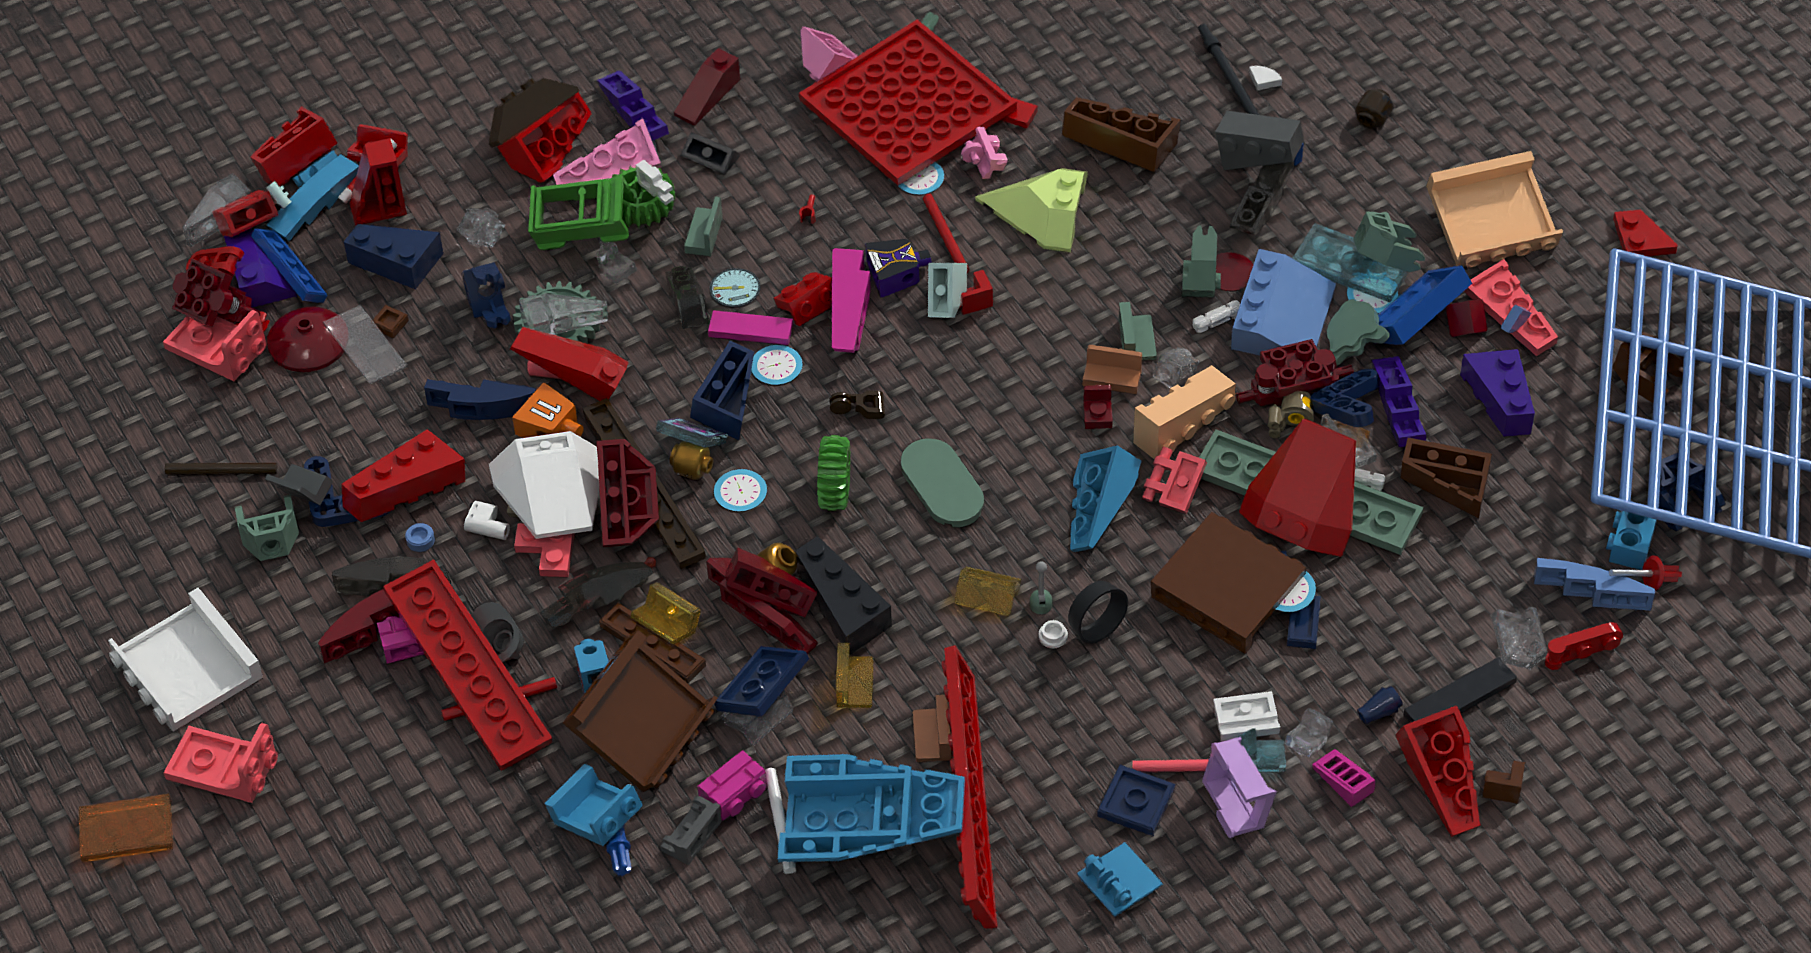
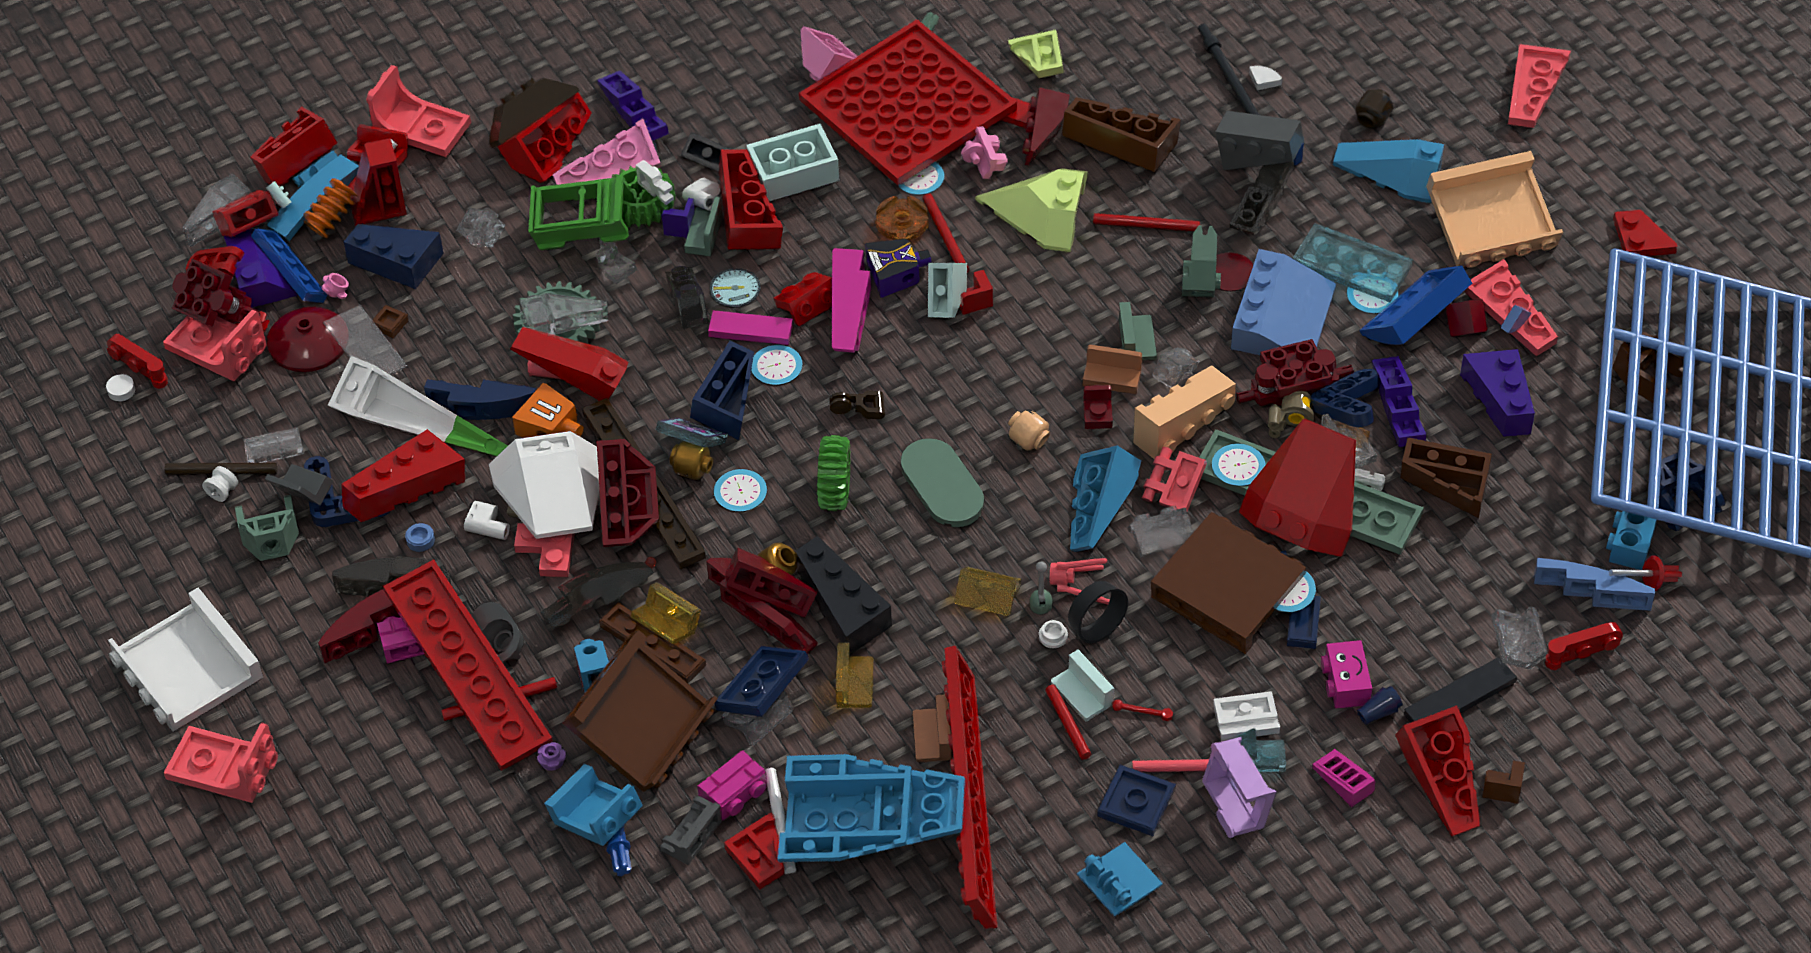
(120, 387): none -> white tile
(125, 827): clear orange tile -> none
(137, 359): none -> red plate
(220, 483): none -> white wheel
(273, 446): none -> clear plate
(329, 207): none -> orange piece
(335, 285): none -> bright pink plate
(386, 401): none -> white plate
(427, 124): none -> coral bracket
(487, 301): dark blue piece -> none
(554, 761): none -> medium lavender plate
(677, 221): none -> dark purple panel
(703, 193): none -> white piece
(712, 82): dark red slope -> none
(746, 209): none -> red wedge
(757, 851): none -> red wing
(794, 162): none -> light aqua brick
(808, 210): red hand -> none
(909, 229): none -> clear orange plate
(1028, 430): none -> light nougat head
(1039, 53): none -> yellowish green wing
(1045, 121): none -> dark red slope
(1064, 573): none -> coral plant
(1068, 722): none -> red bar
(1084, 687): none -> light aqua panel
(1145, 222): none -> red bar
(1161, 531): none -> clear bracket
(1166, 714): none -> red hinge
(1216, 317): white axle -> none
(1237, 464): none -> sticker
(1310, 733): clear bracket -> none
(1347, 674): none -> dark pink brick
(1353, 328): sand green tile -> none
(1387, 242): sand green piece -> none
(1394, 164): none -> dark azure wedge
(1534, 82): none -> coral wing

